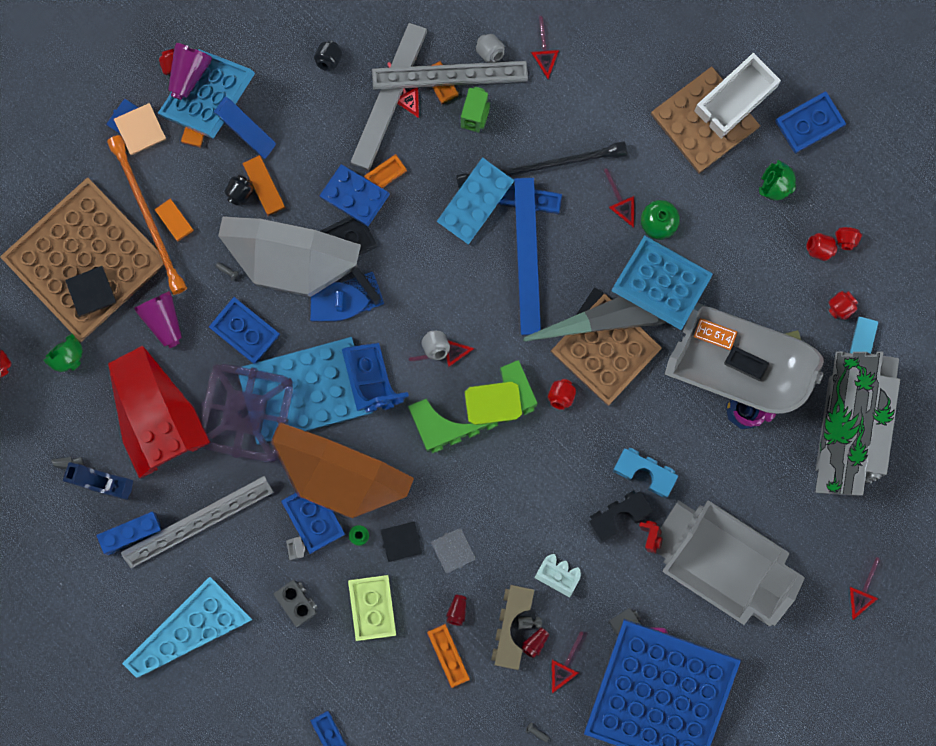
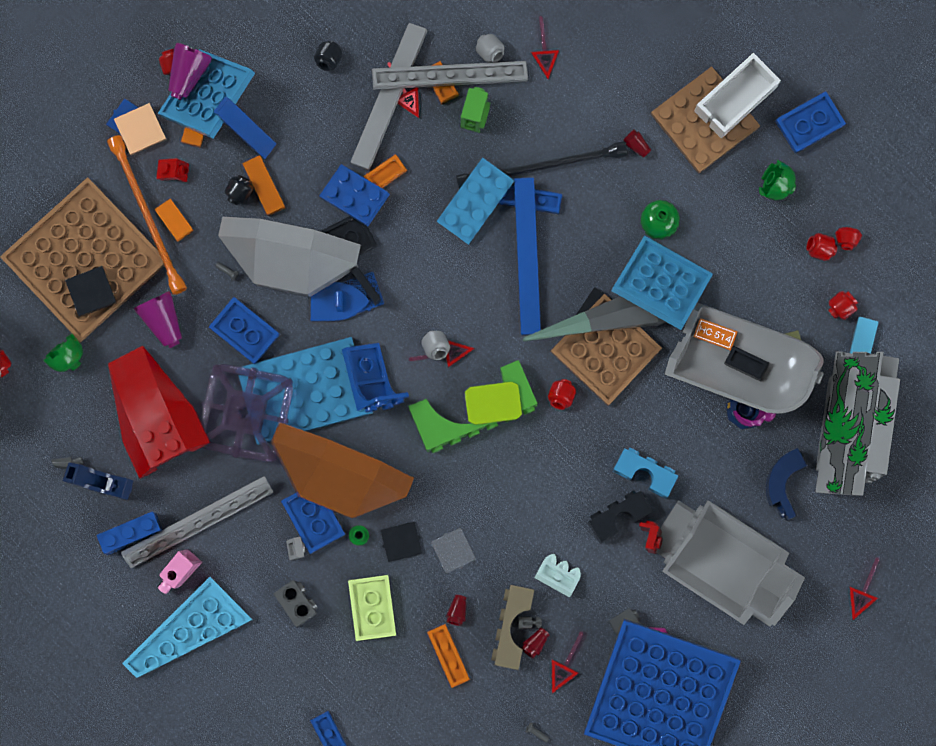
(172, 170): none -> red bracket
(184, 565): none -> bright pink torso
(625, 208): piece -> none
(637, 143): none -> dark red cone
(777, 480): none -> dark blue arch

